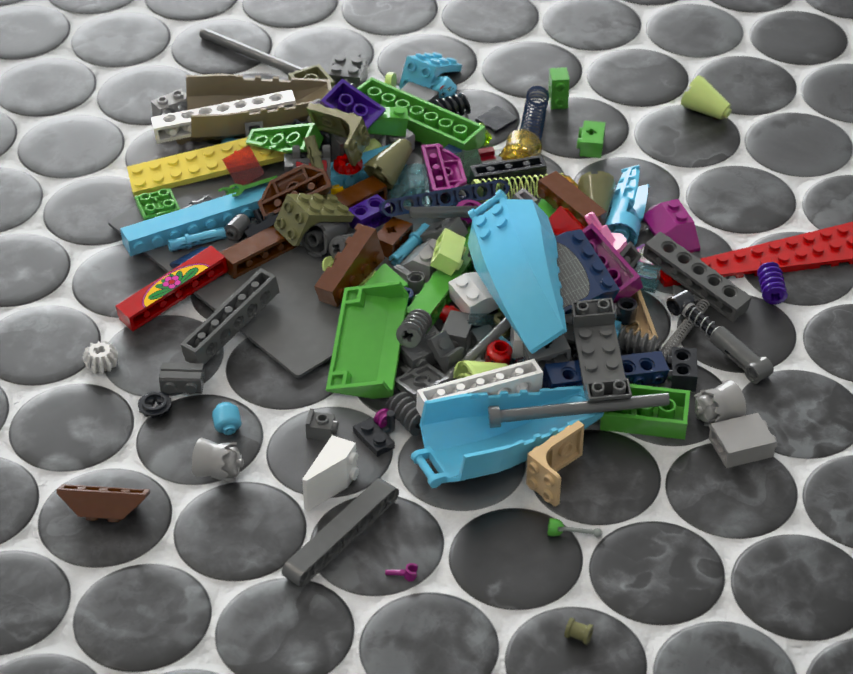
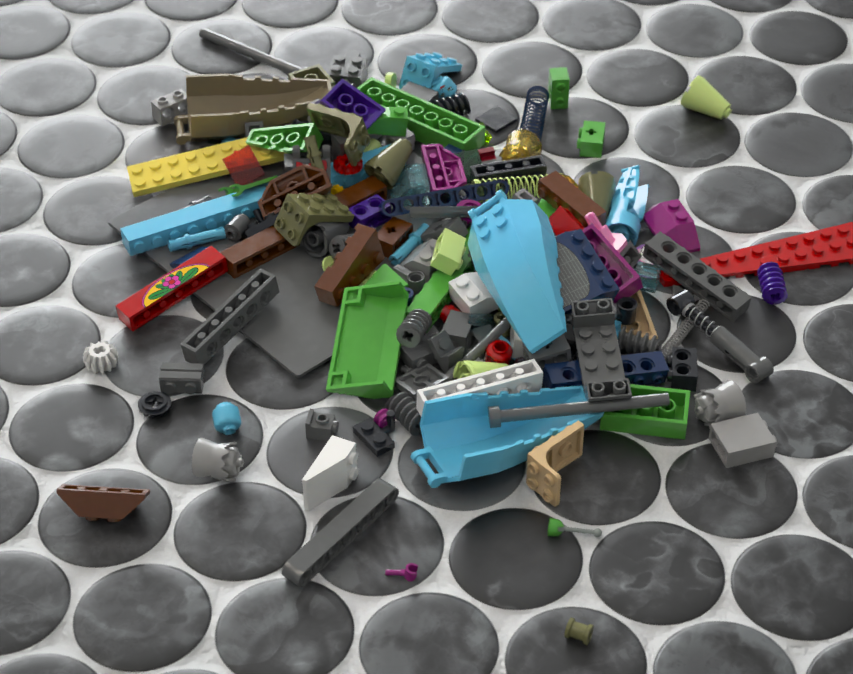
(156, 203): bright green tile -> none
(178, 124): white brick -> none

